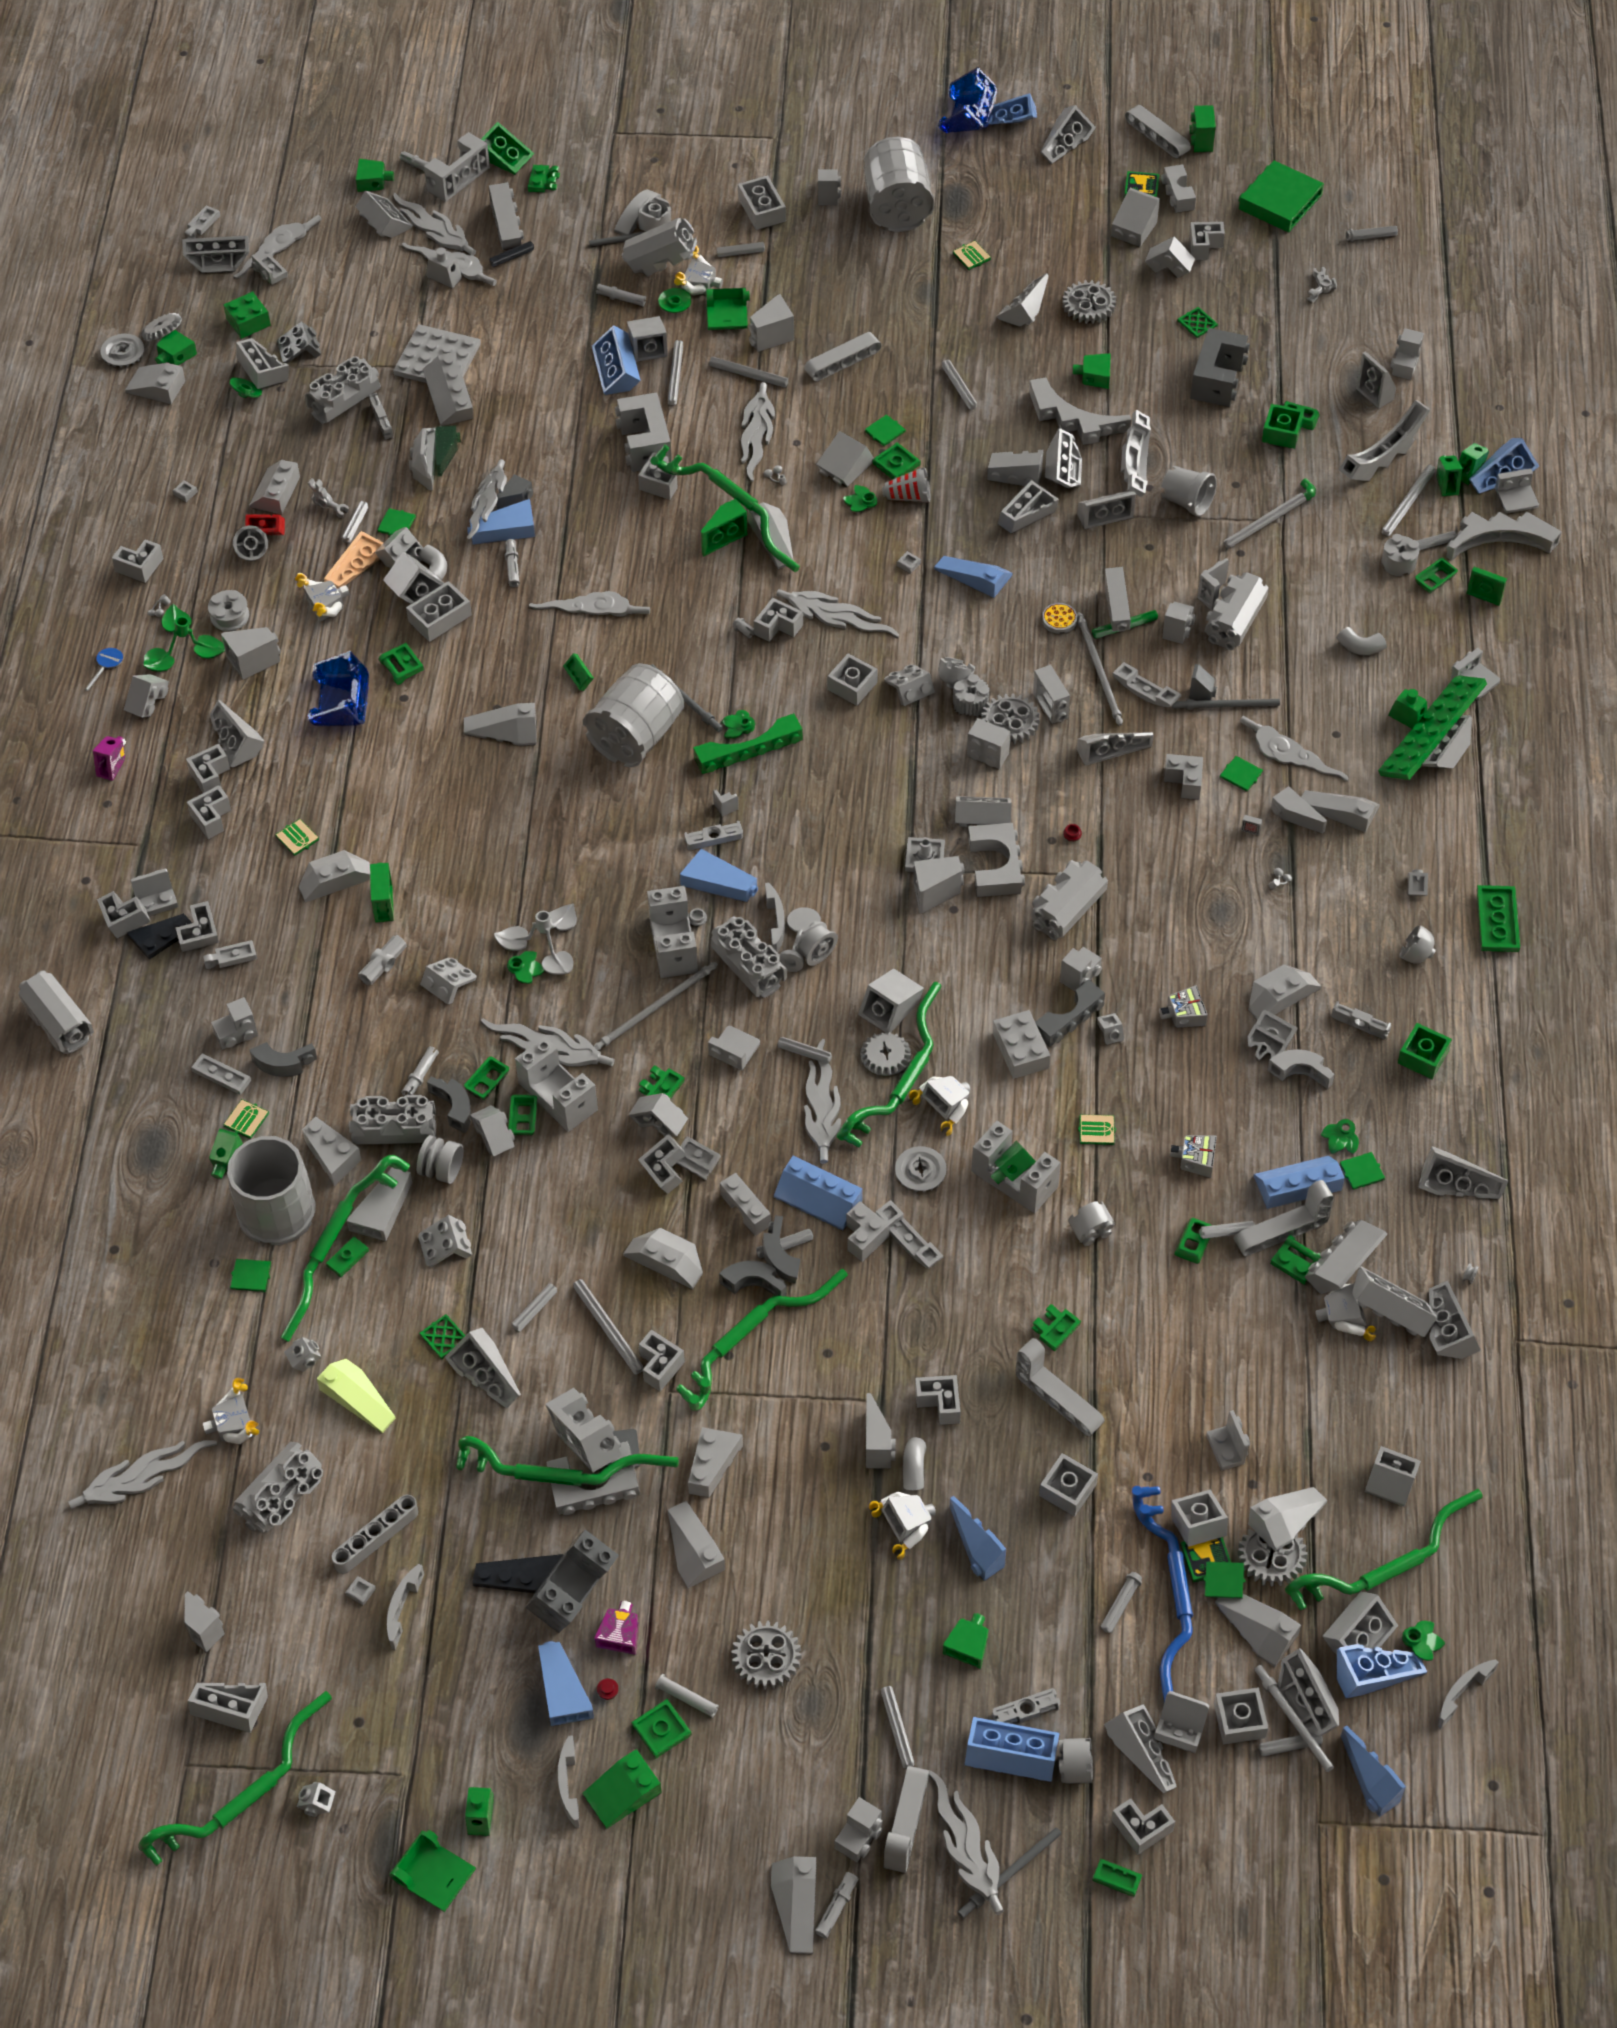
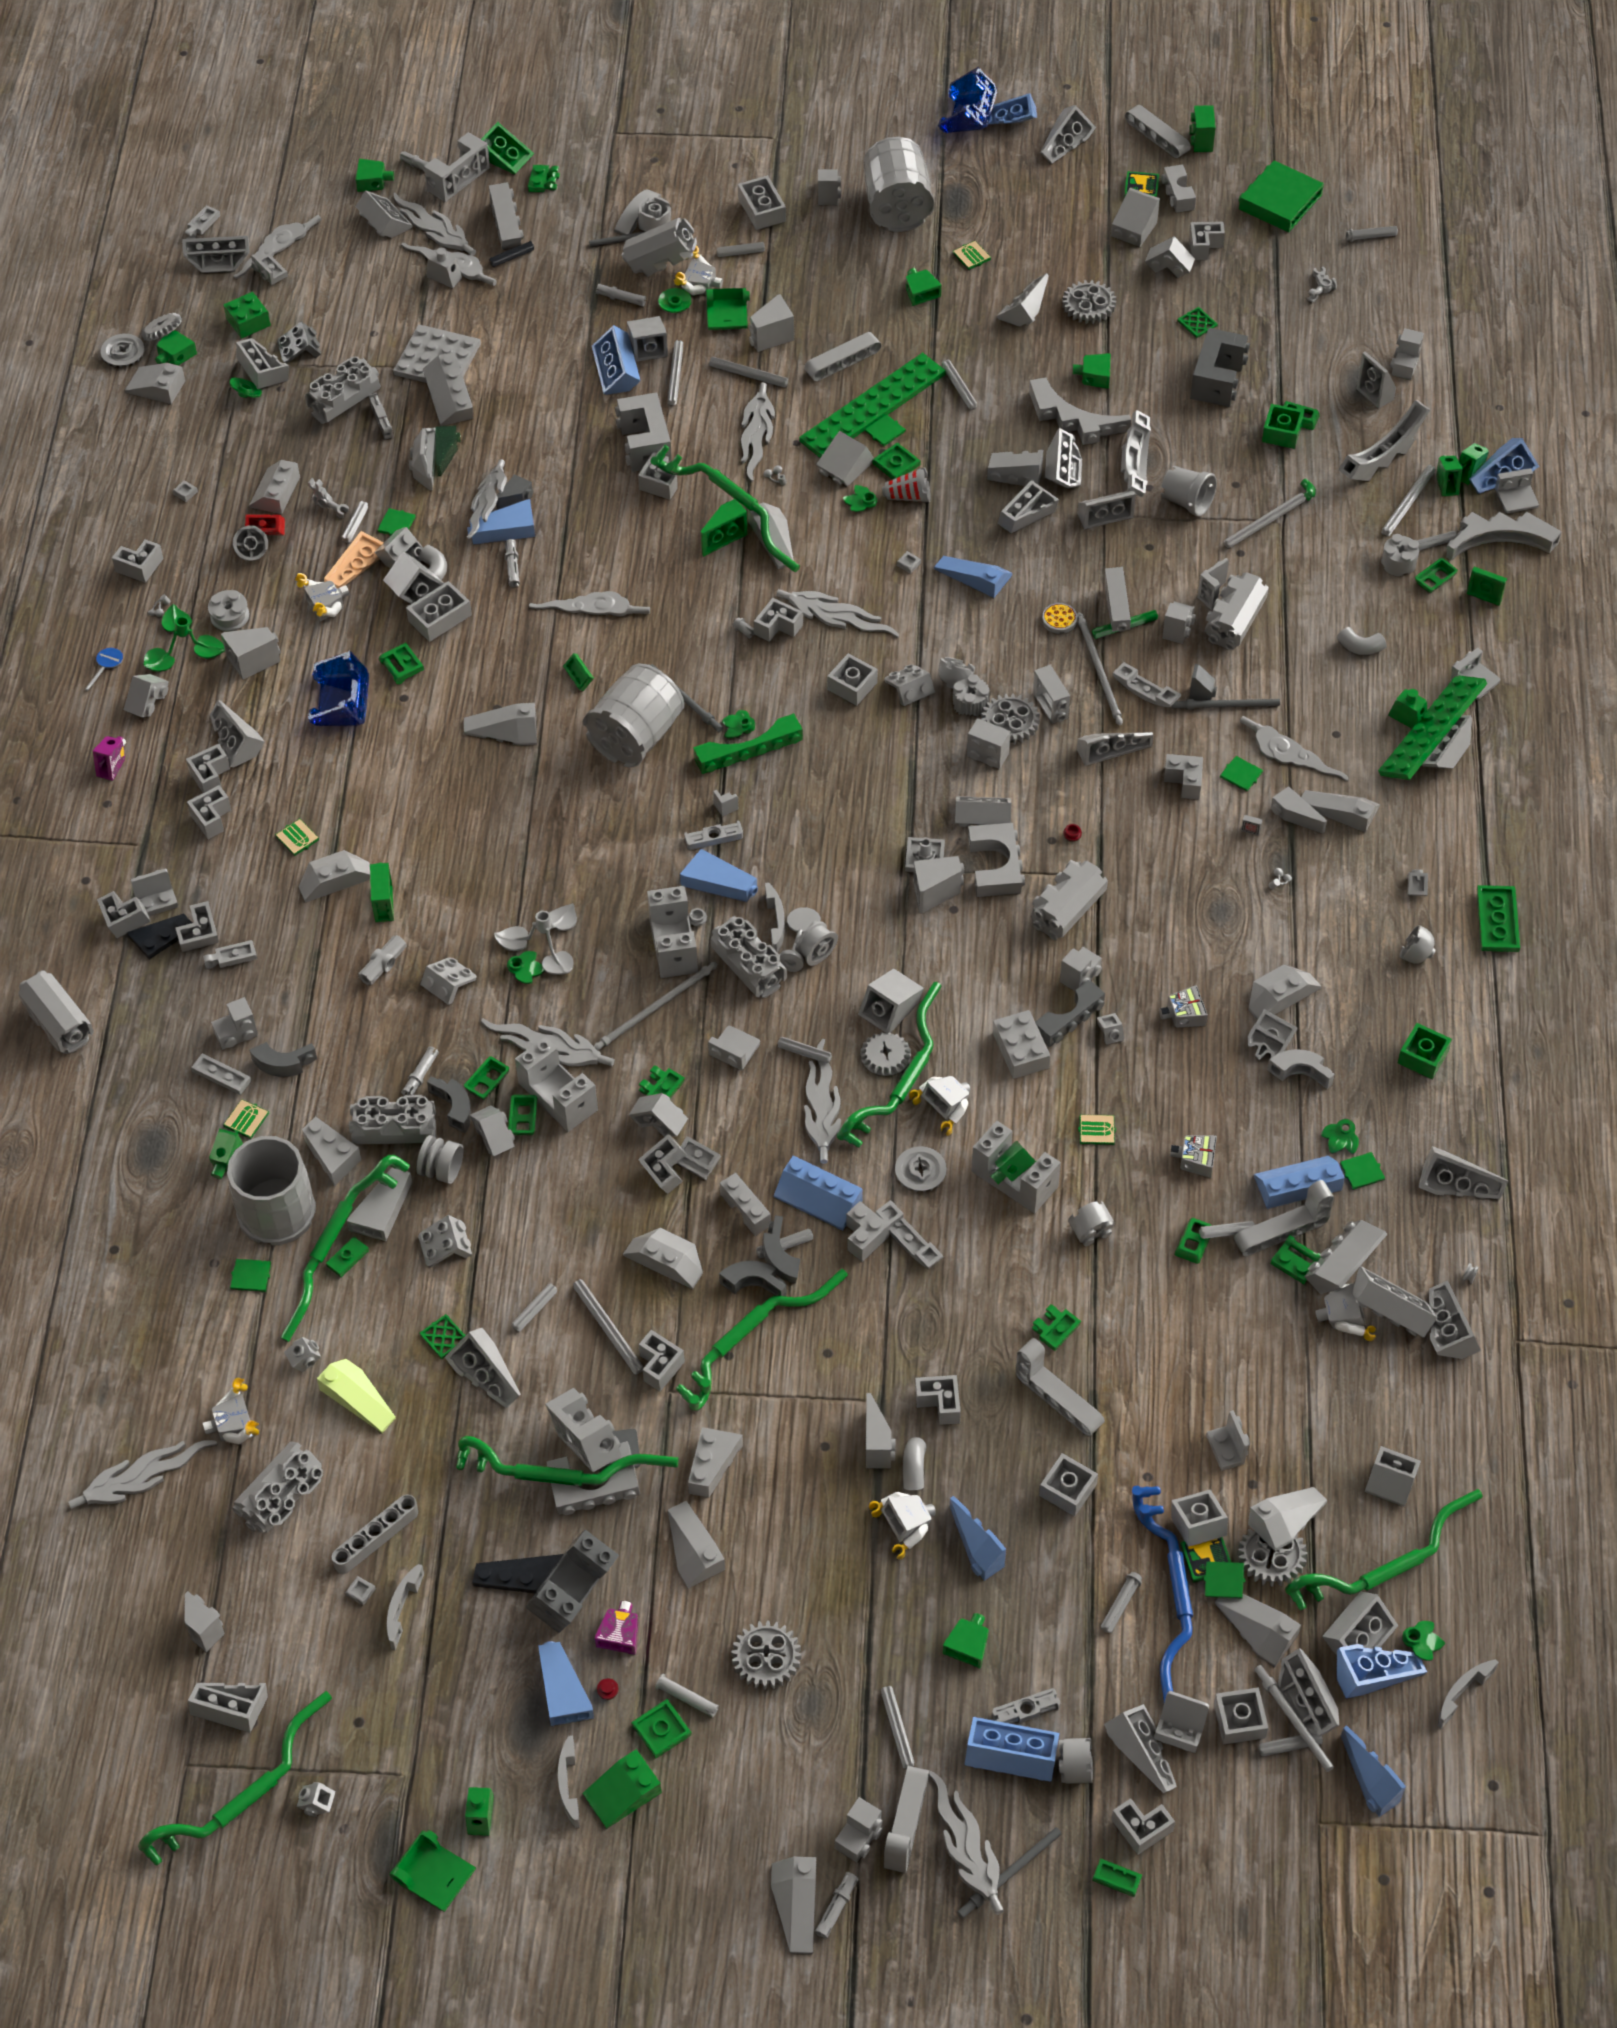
(874, 403): none -> green plate
(922, 286): none -> green torso
(1368, 1023): light grey piece -> none

